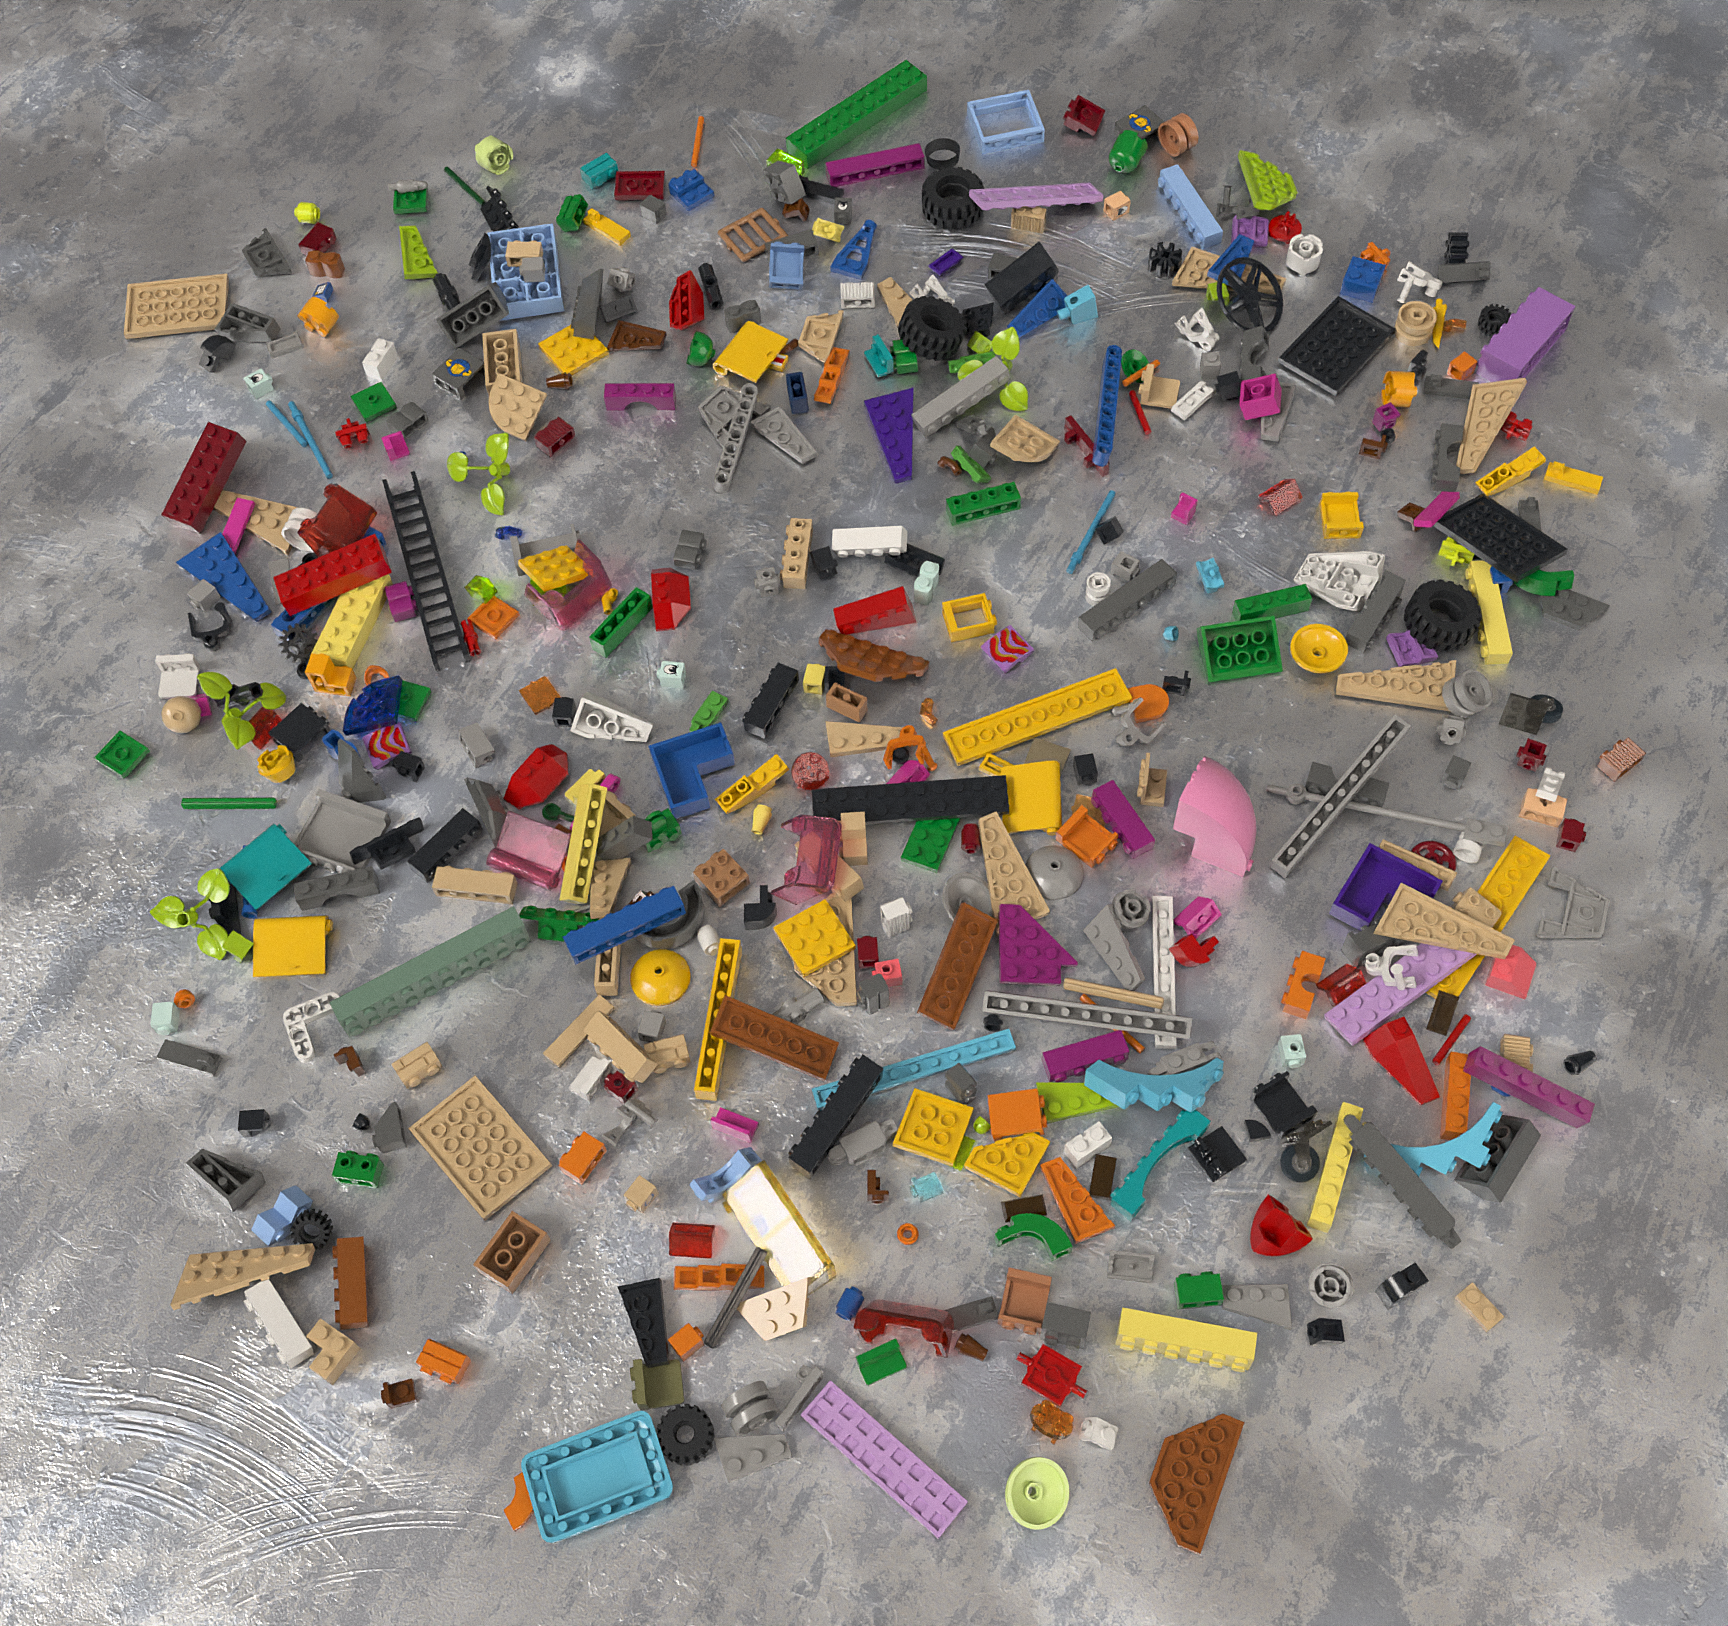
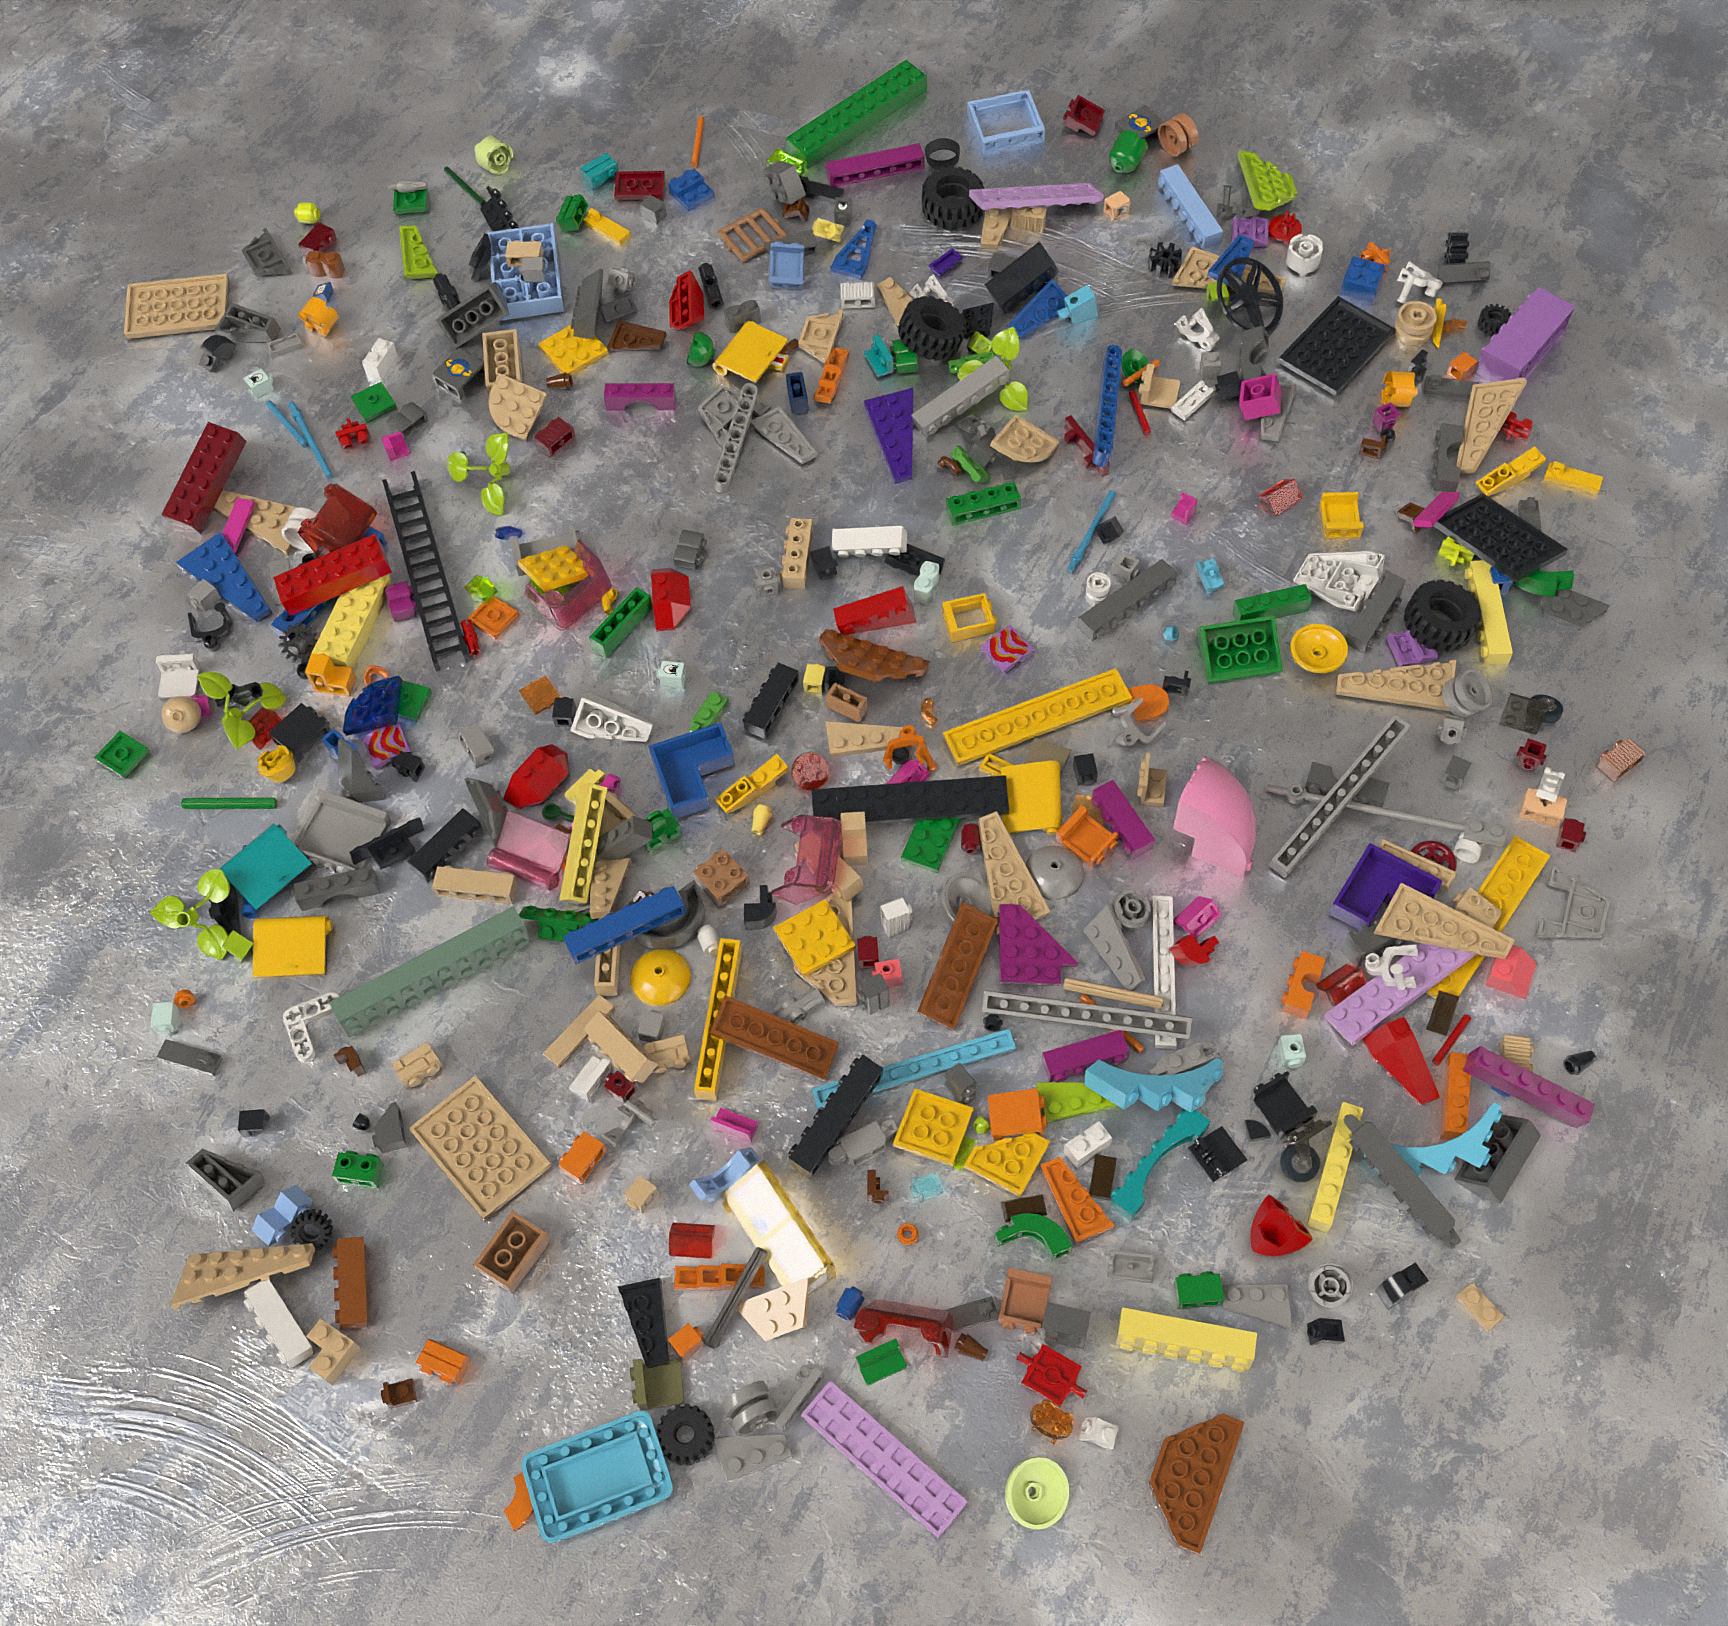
(994, 227): none -> tan wing

